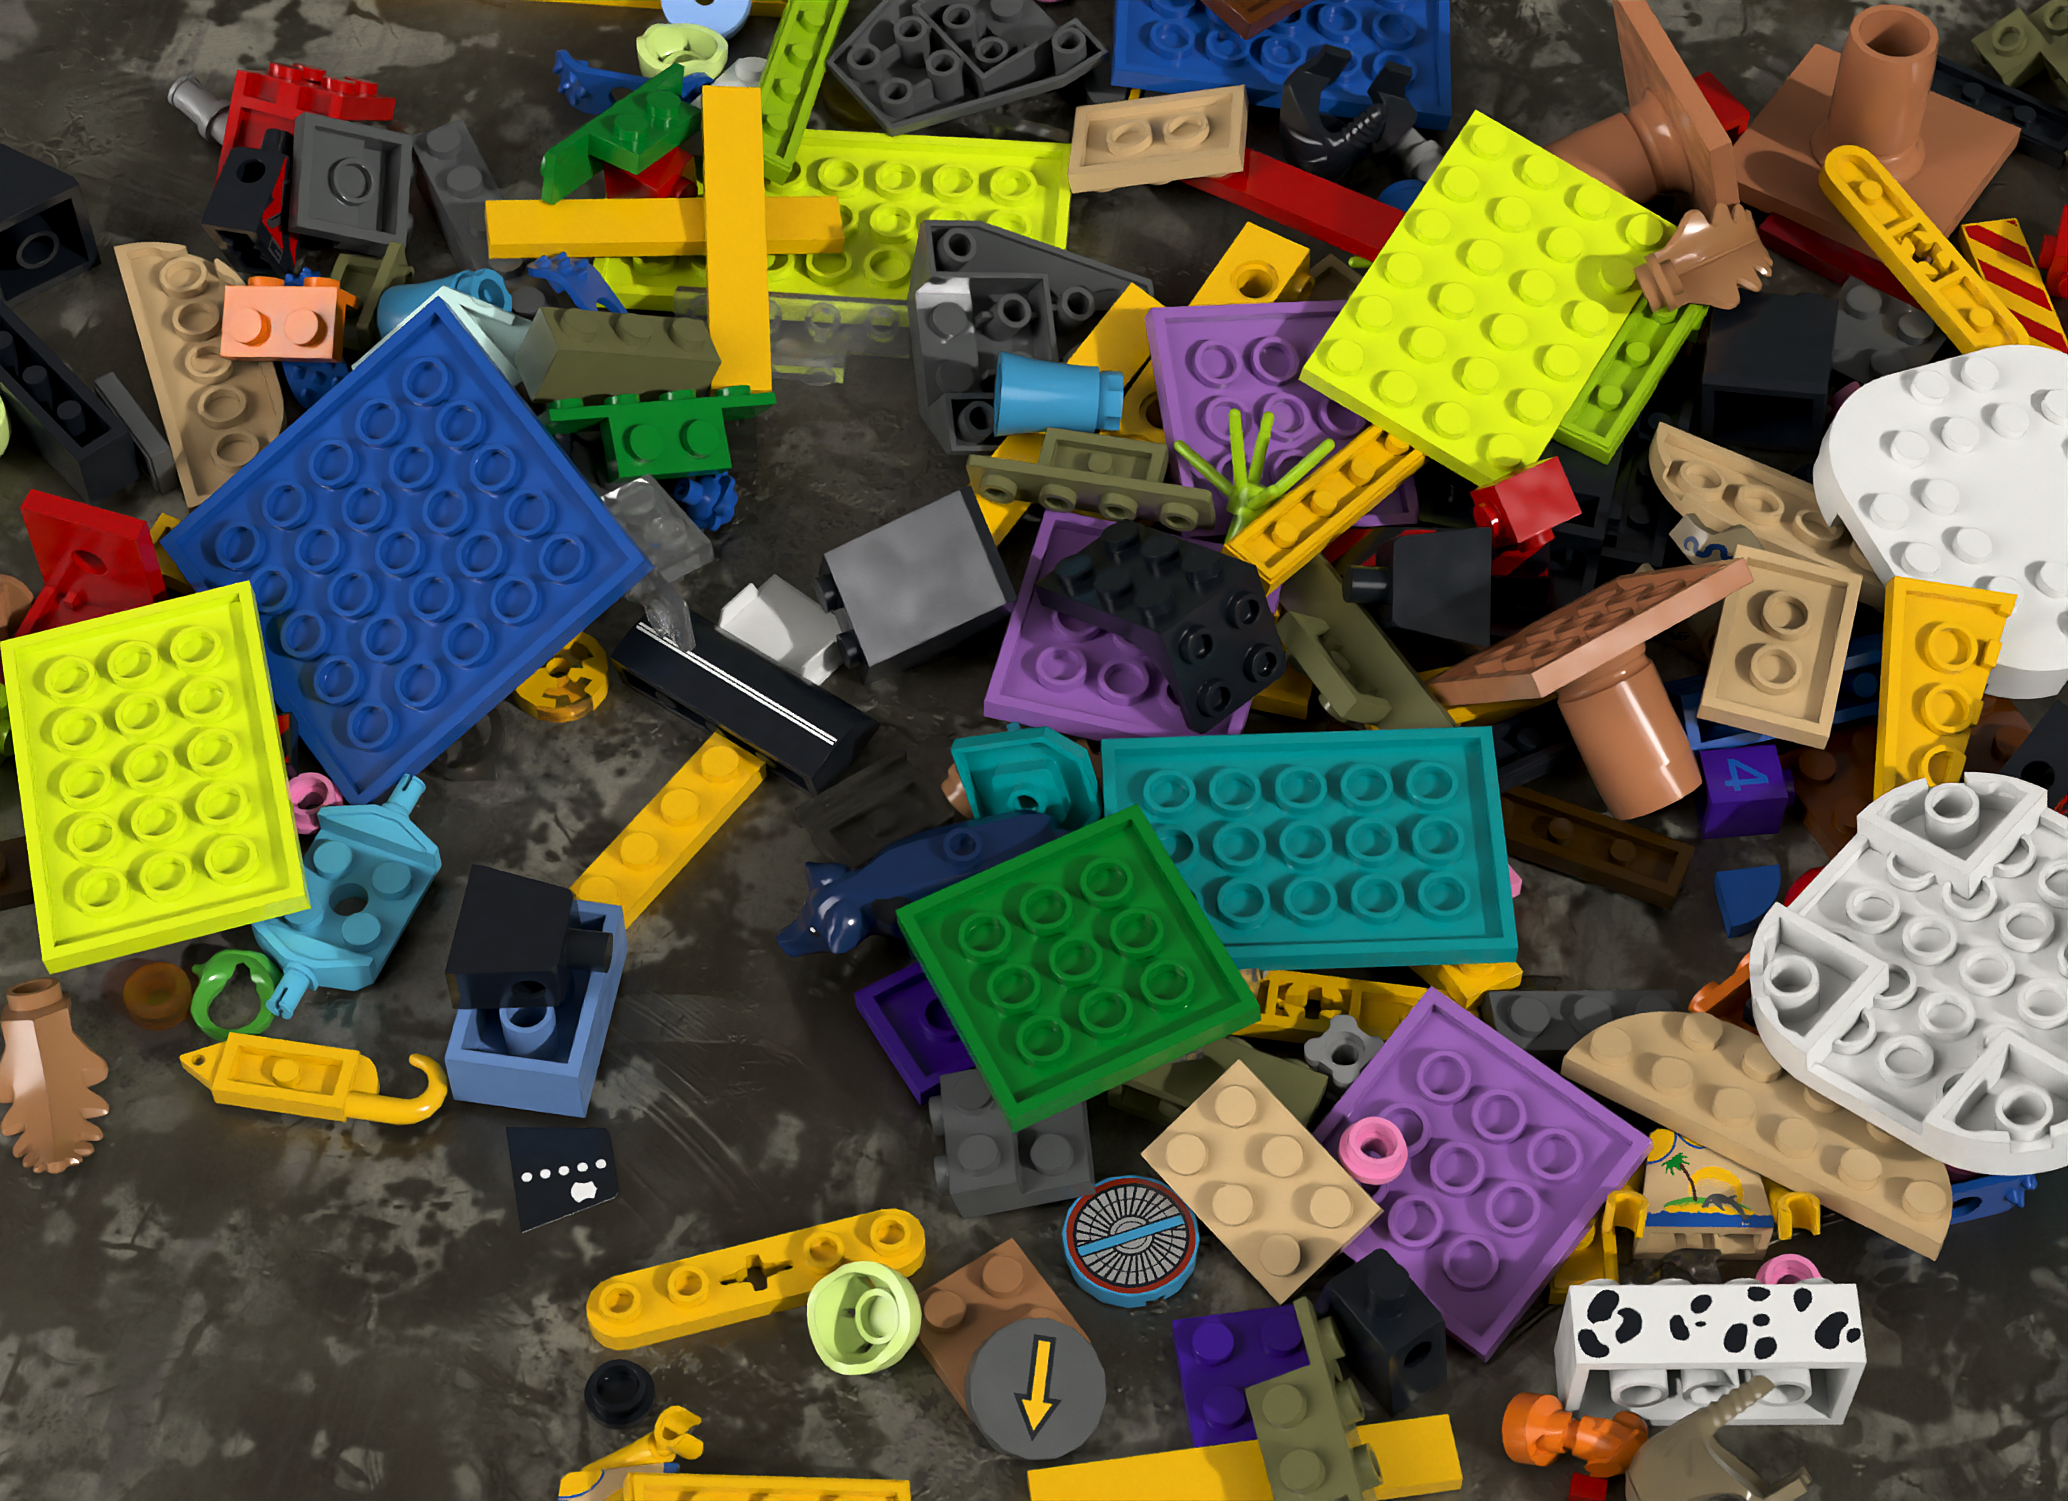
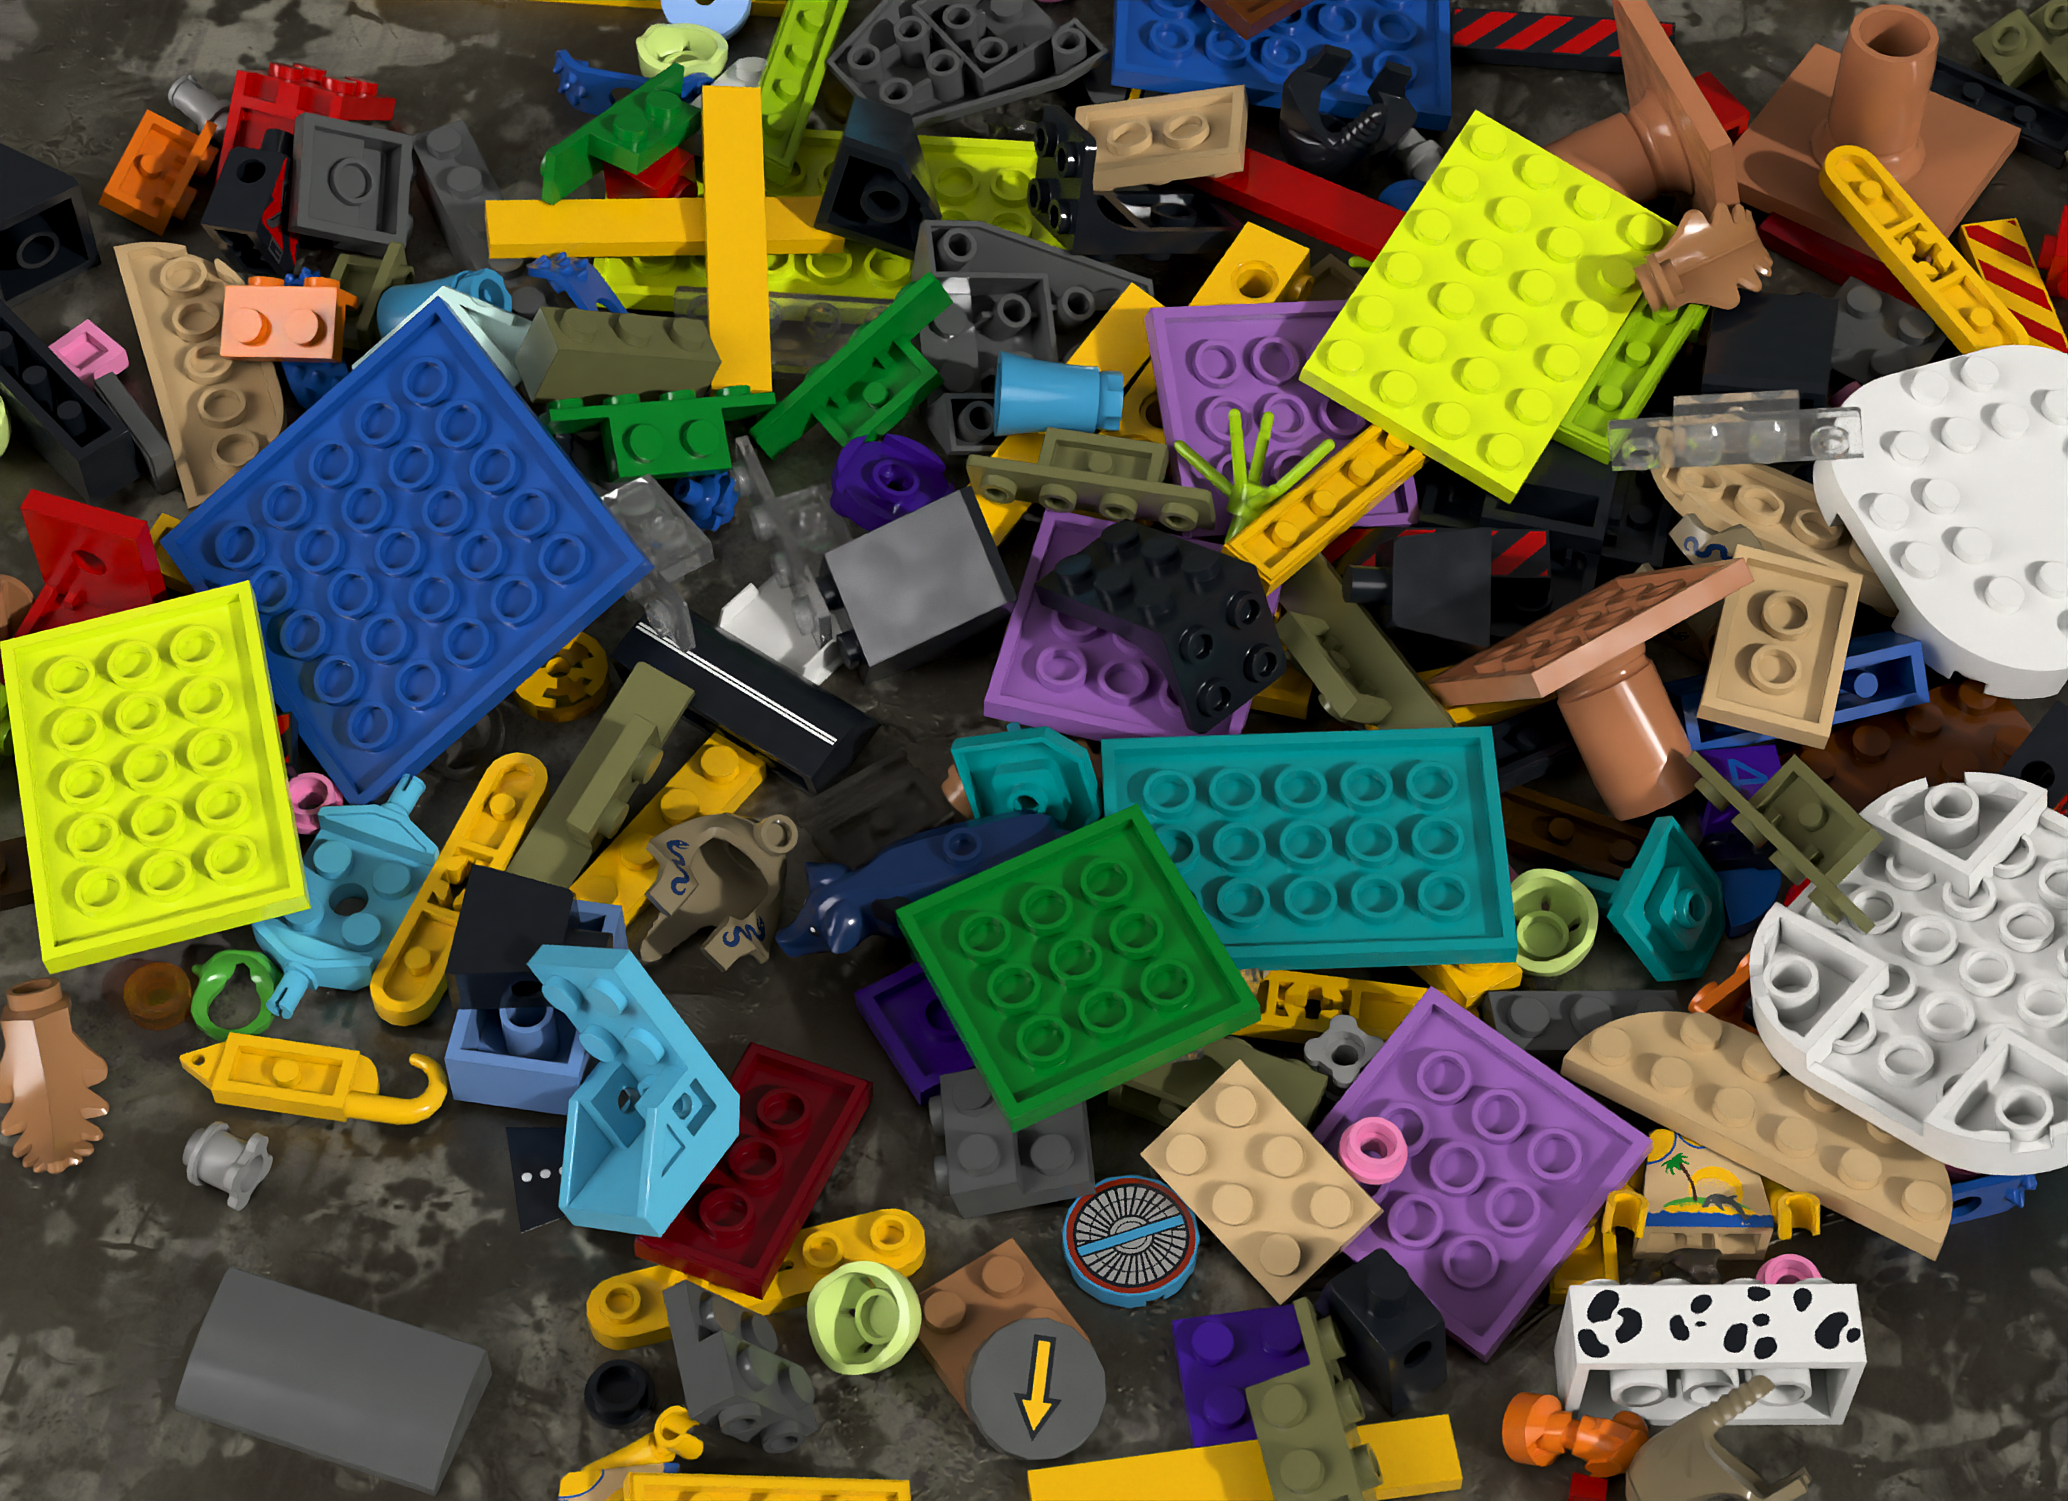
(90, 353): none -> bright pink plate
(157, 171): none -> orange bracket
(227, 1161): none -> light grey brick
(333, 1380): none -> dark grey slope
(488, 834): none -> yellow piece
(603, 778): none -> olive bracket
(646, 1160): none -> medium azure bracket
(719, 875): none -> dark tan piece
(733, 1371): none -> dark grey plate
(766, 1183): none -> dark red tile
(799, 532): none -> clear bracket
(867, 381): none -> green bracket
(867, 469): none -> dark purple plate
(878, 181): none -> black slope
(1117, 221): none -> black bracket
(1526, 505): red brick -> none
(1538, 39): none -> black tile
(1543, 935): none -> yellowish green helmet
(1664, 904): none -> teal piece
(1735, 851): none -> black piece
(1736, 431): none -> clear bracket
(1807, 823): none -> olive bracket
(1933, 677): yellow wing -> none

